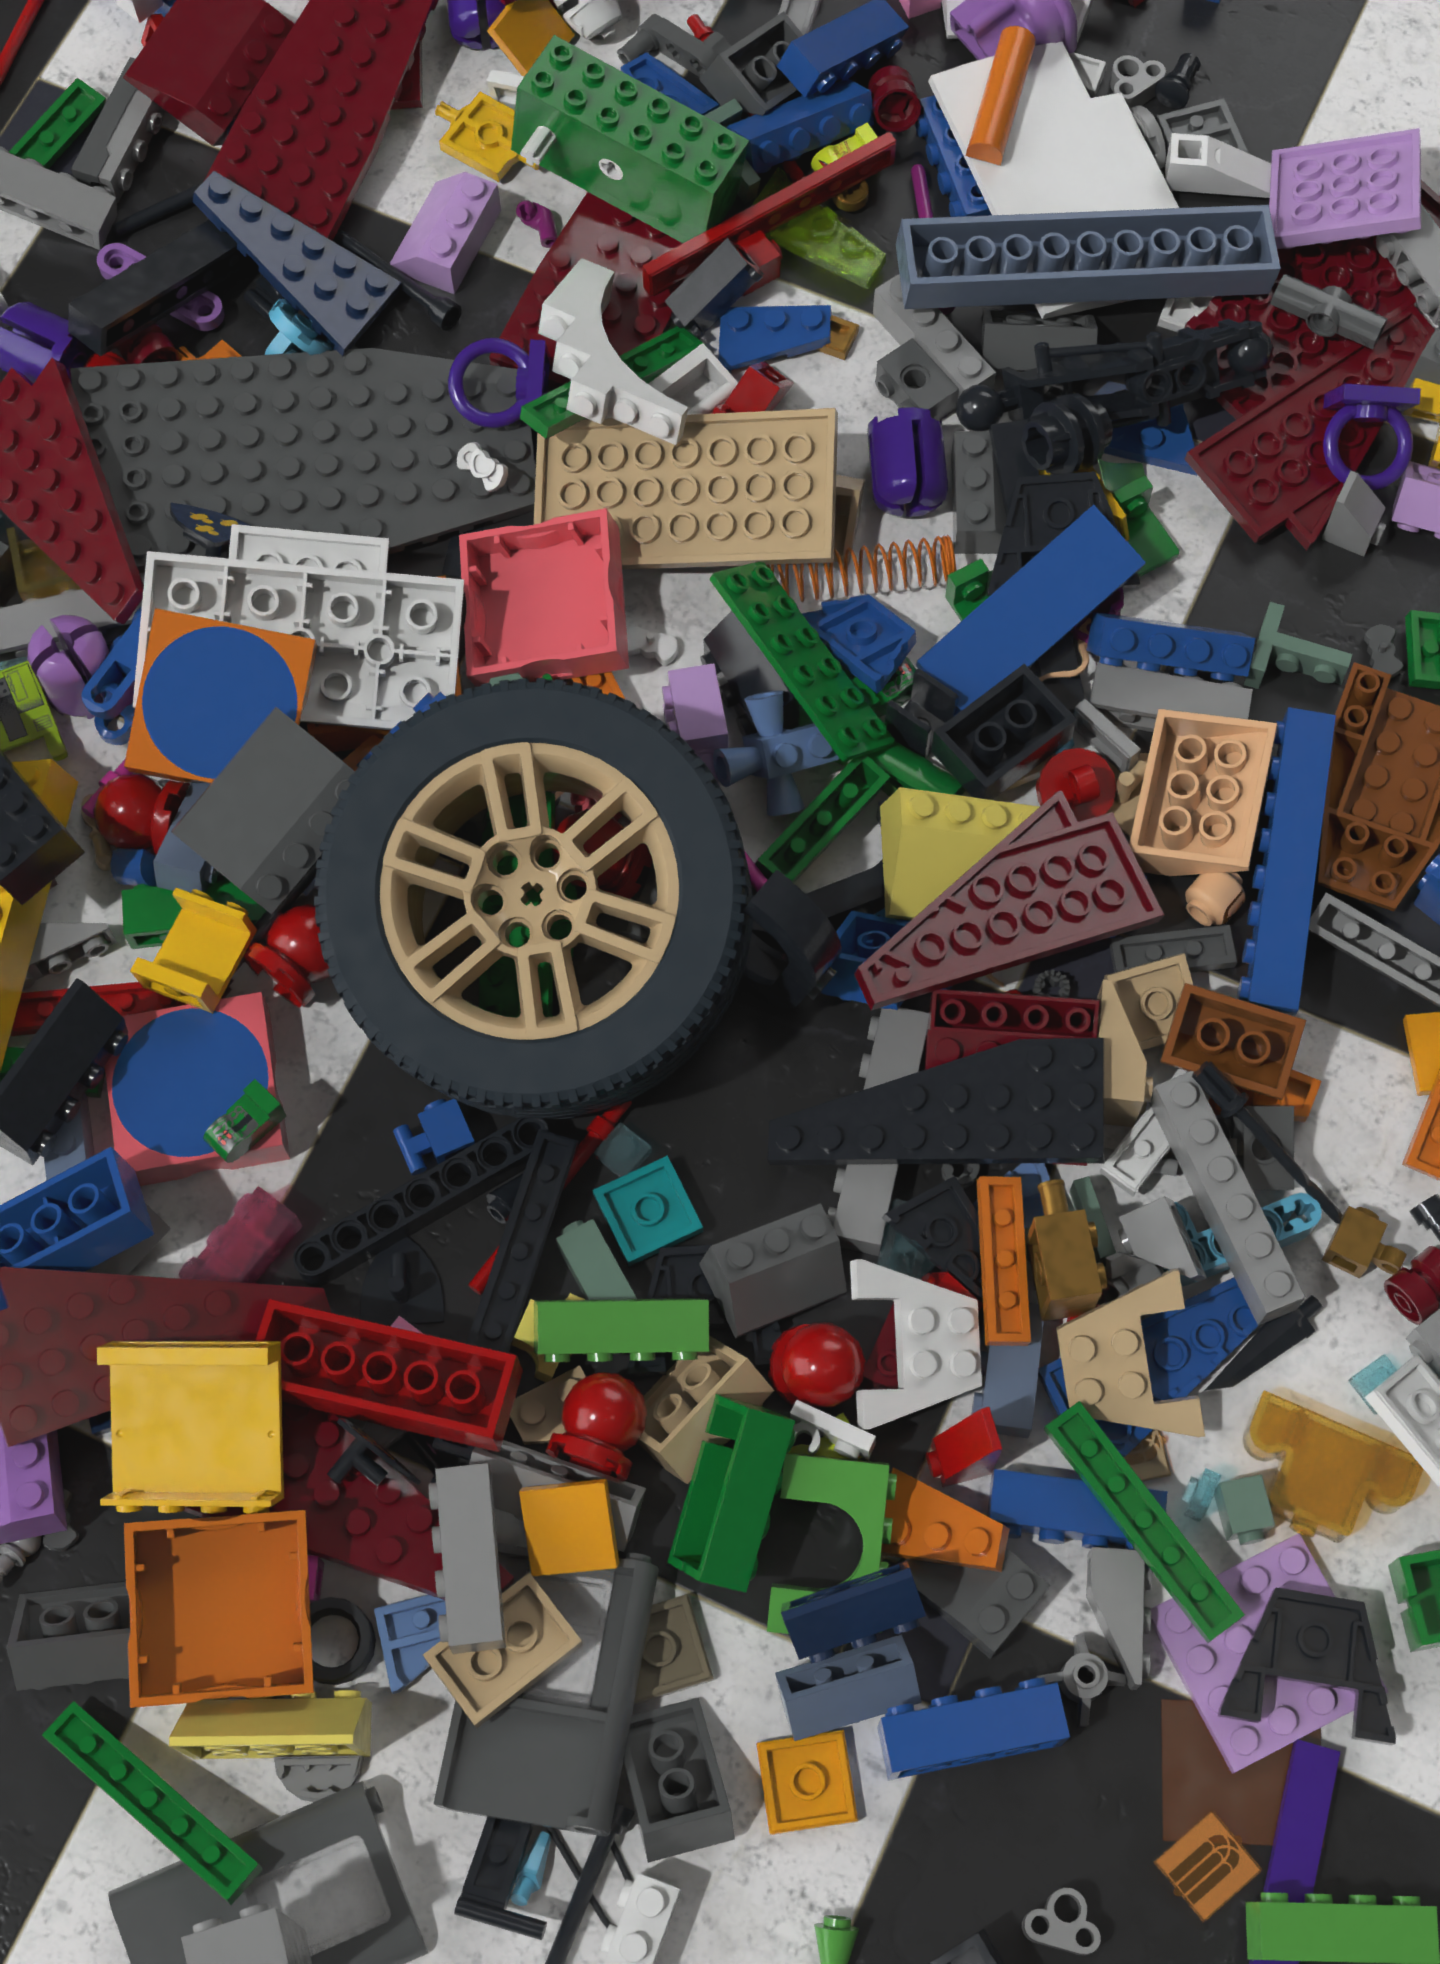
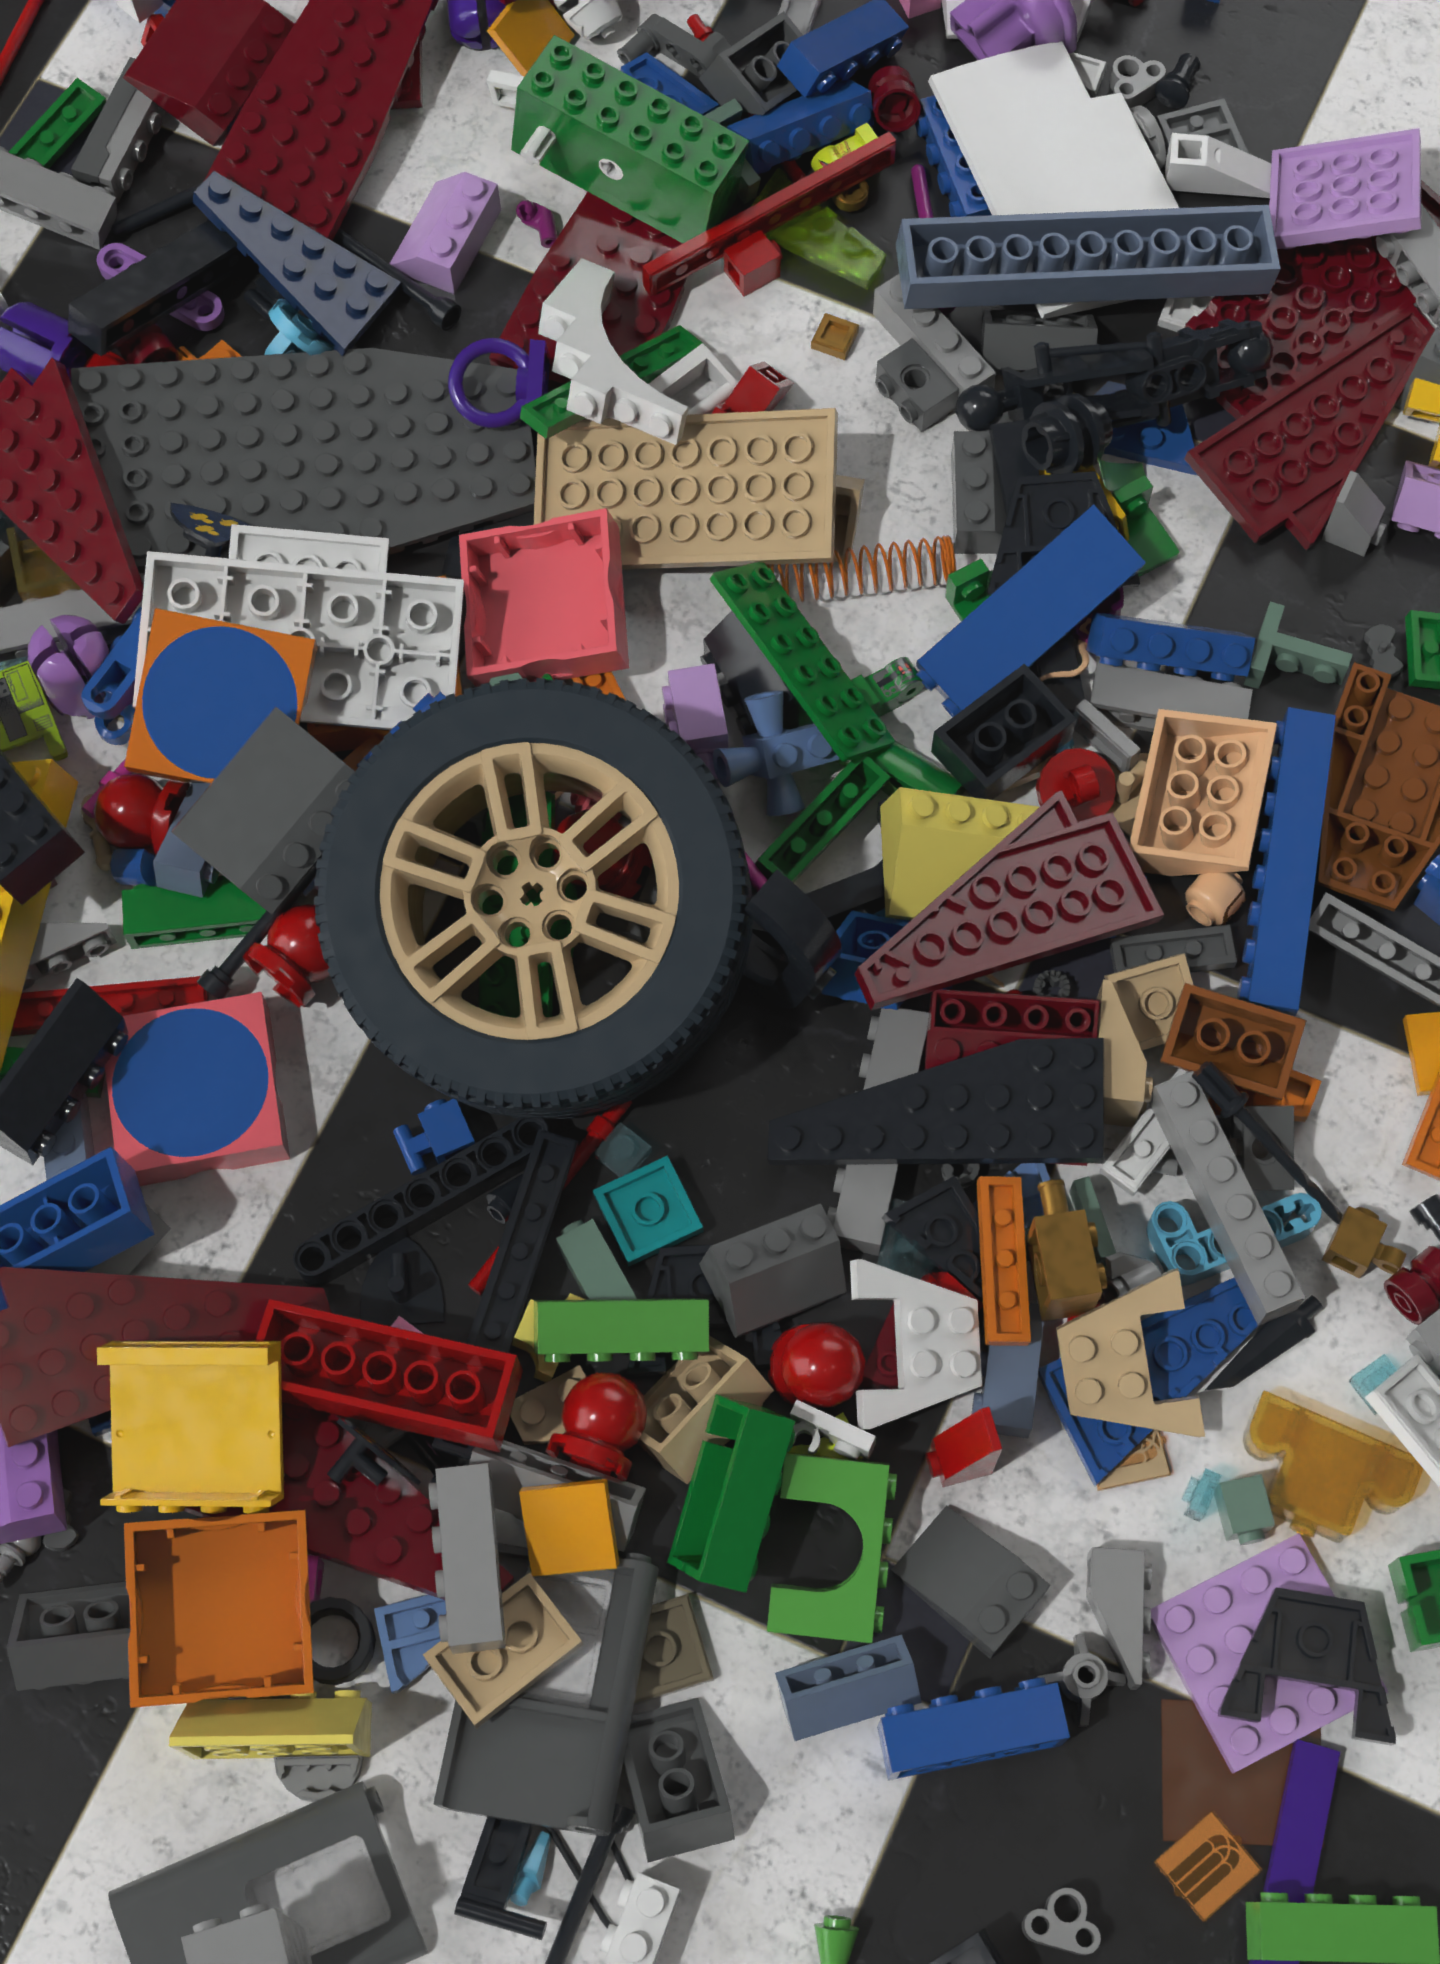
(153, 1803): green plate -> none
(198, 951): yellow panel -> none
(244, 1123): green leg -> none
(246, 1243): clear pink brick -> none
(481, 136): yellow plate -> none
(482, 466): white piece -> none
(652, 645): white piece -> none
(713, 288): black brick -> none
(767, 332): blue wing -> none
(807, 1782): light orange tile -> none
(853, 1612): dark blue slope -> none
(864, 637): blue wing -> none
(907, 462): dark purple cylinder -> none
(928, 702): black piece -> none
(941, 1529): orange wing -> none
(1001, 95): orange brick -> none
(1054, 1509): blue brick -> none
(1144, 1522): green plate -> none
(1160, 1237): light grey slope -> none
(1329, 311): dark grey piece -> none
(1370, 404): dark purple tile -> none

